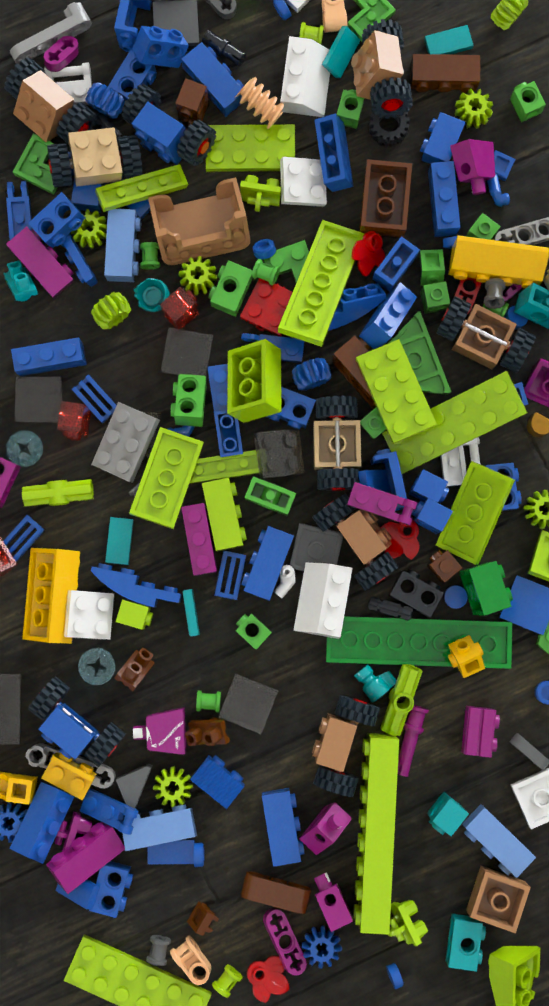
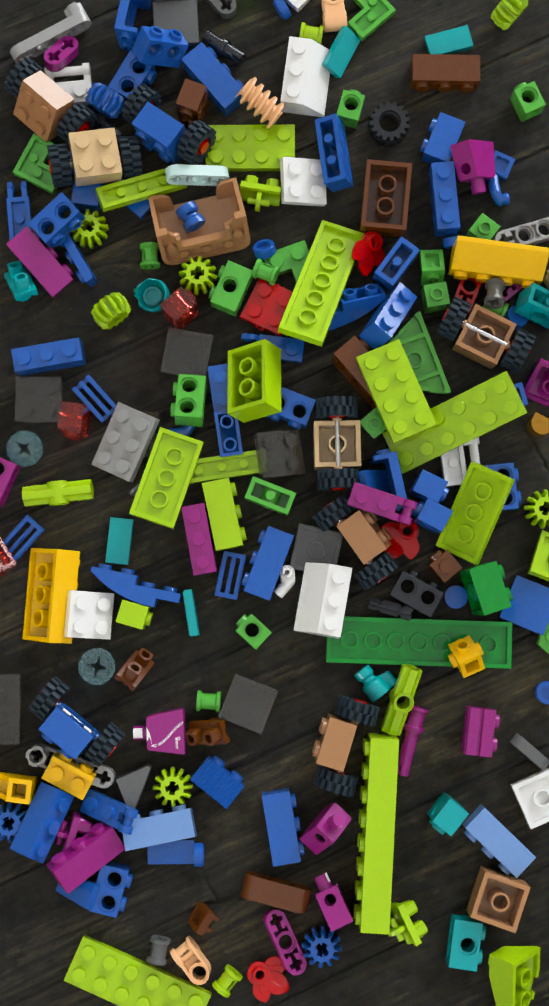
(122, 245): medium blue brick -> none
(189, 215): none -> blue wheel
(196, 174): none -> light aqua beam
(311, 374): blue gear -> none
(380, 70): brick -> none
(395, 976): blue tile -> none
(482, 106): lime gear -> none

